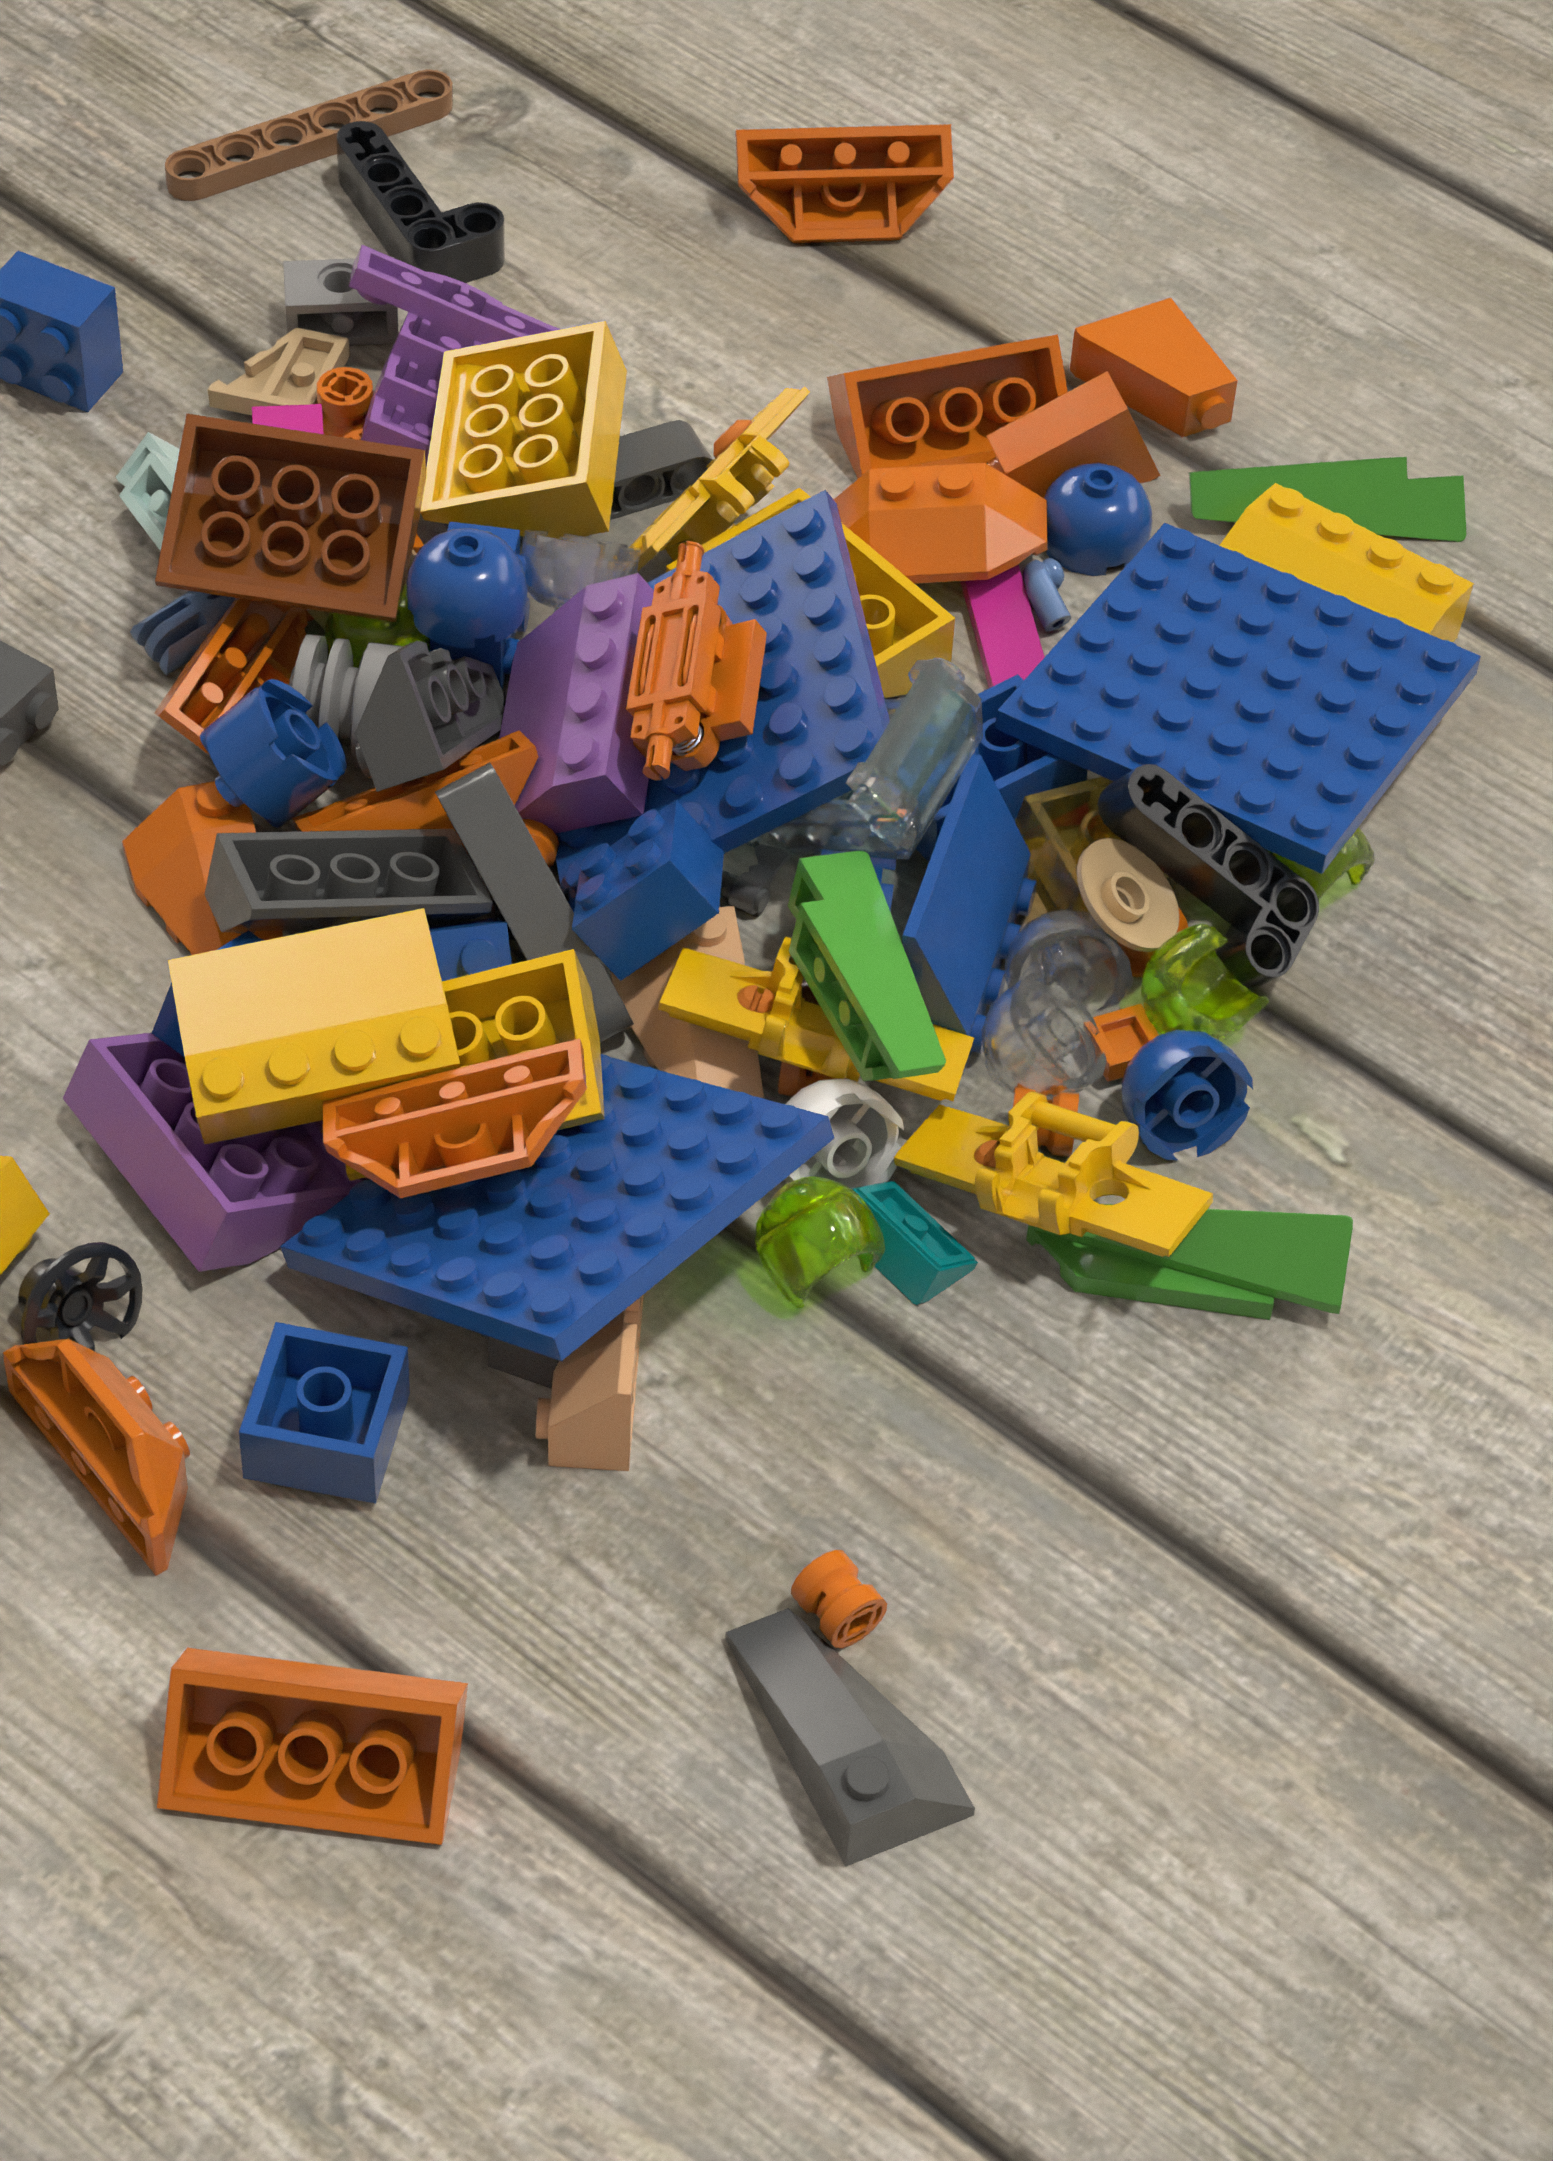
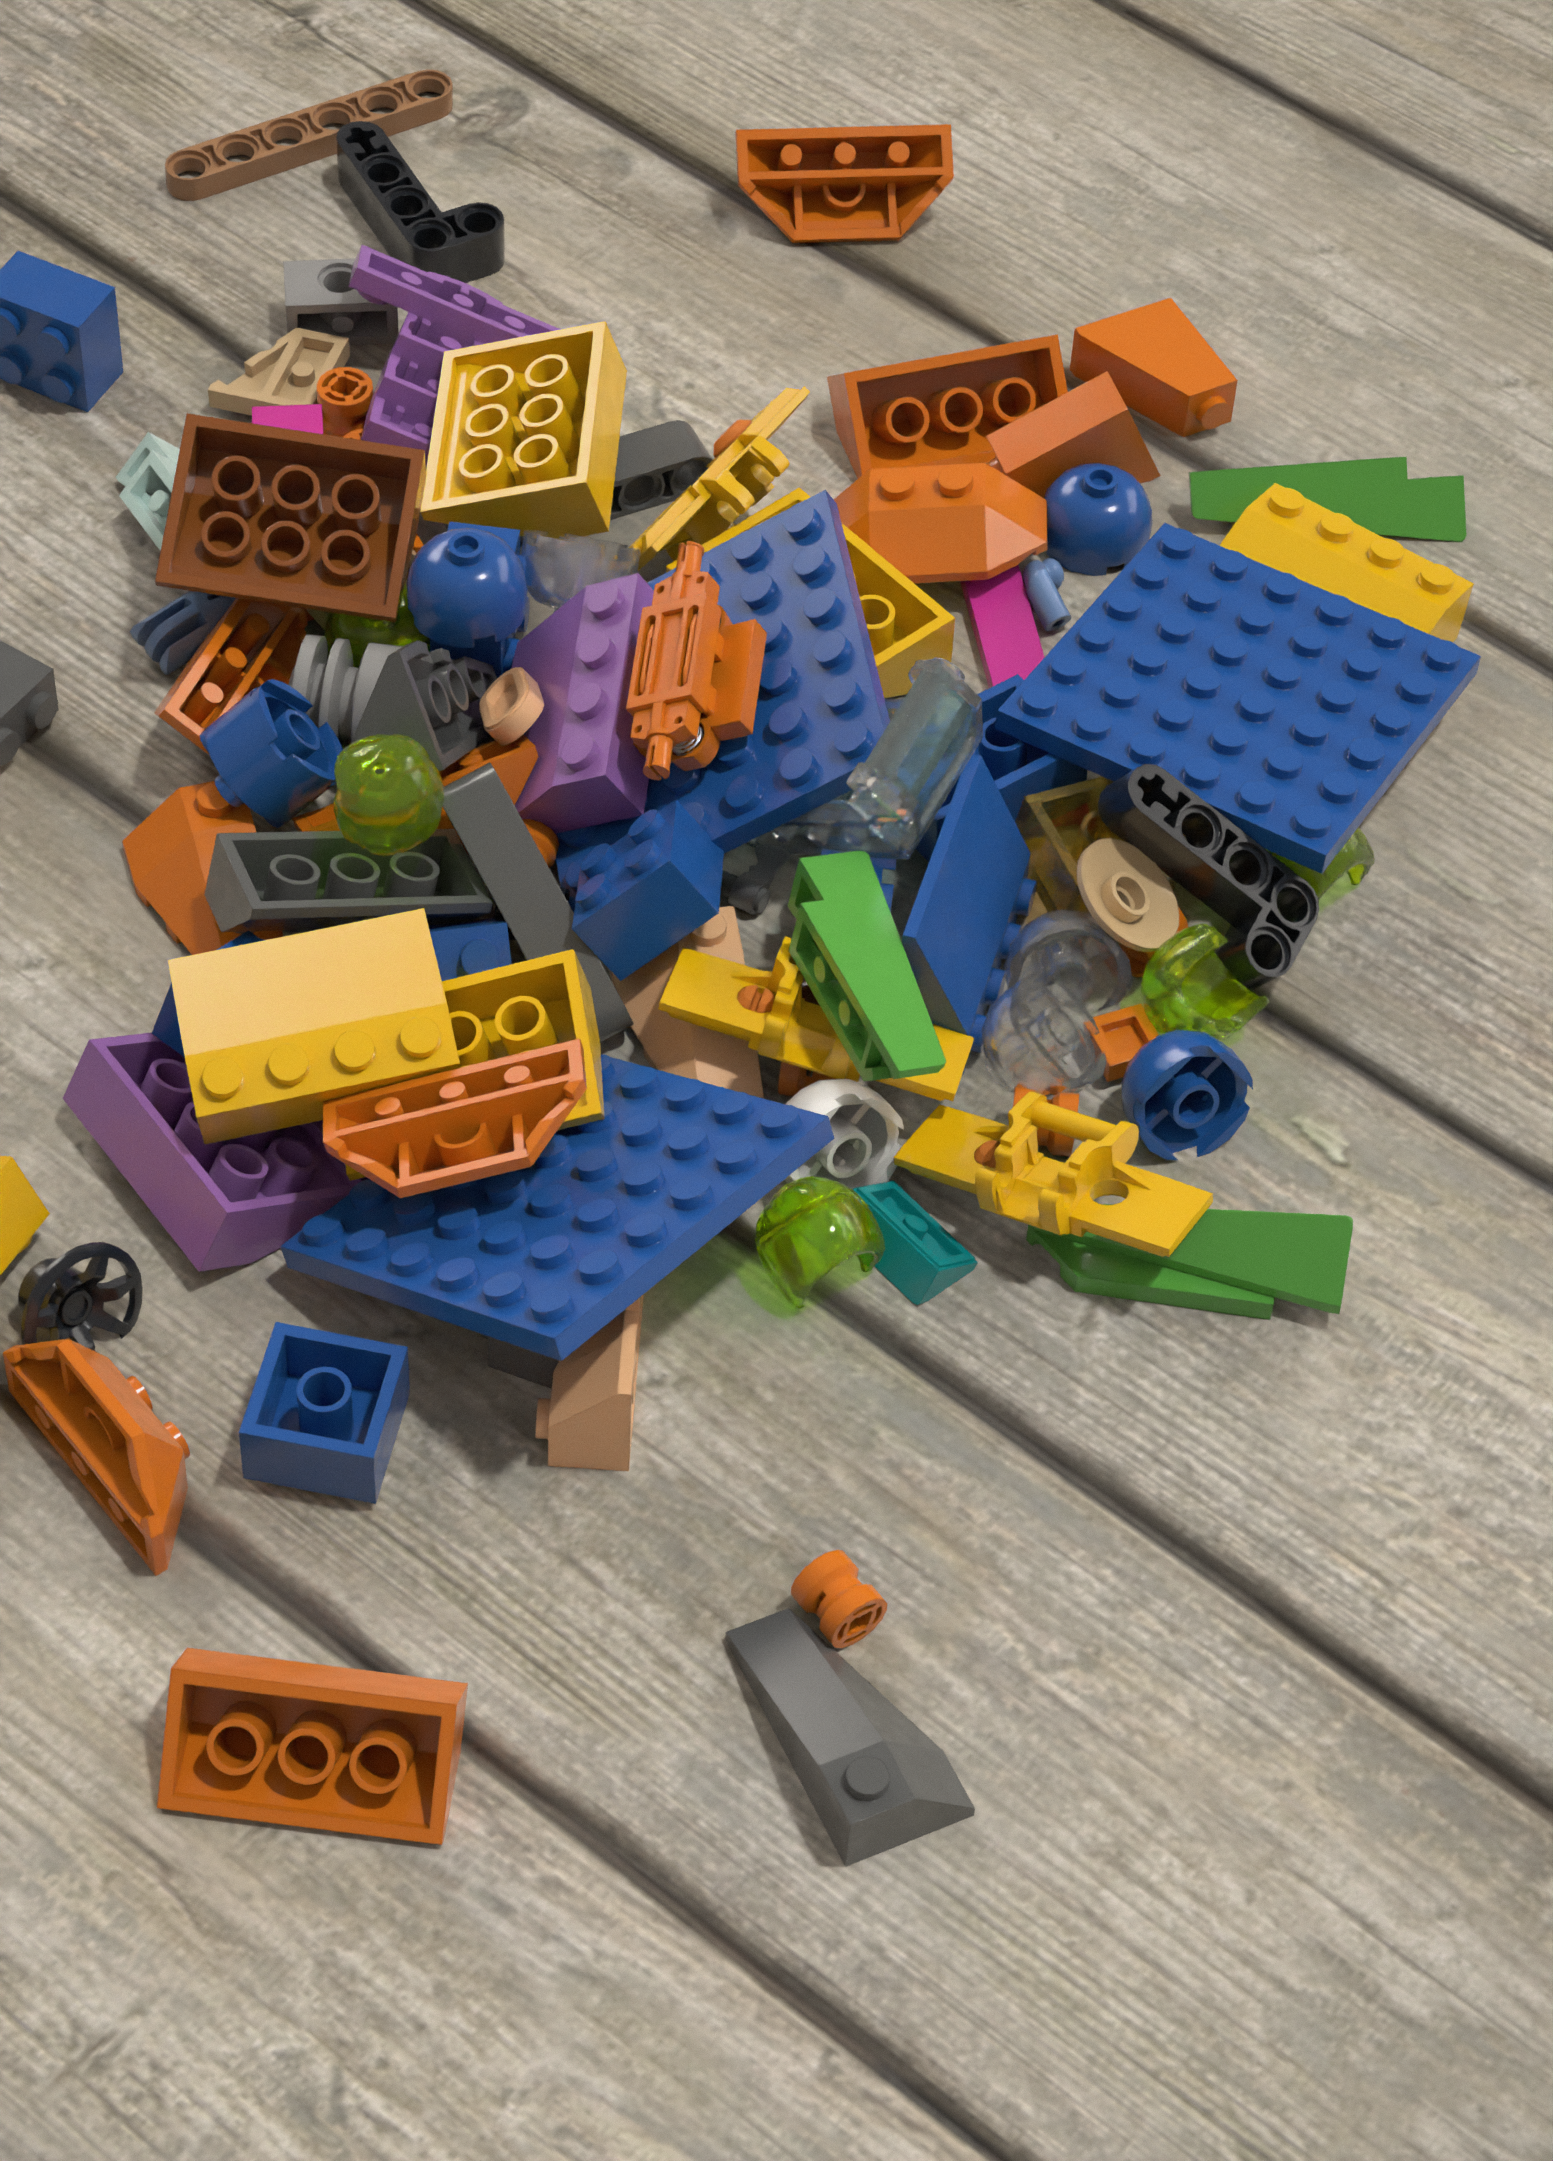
(392, 808): none -> clear neon green piece
(511, 705): none -> light nougat tile

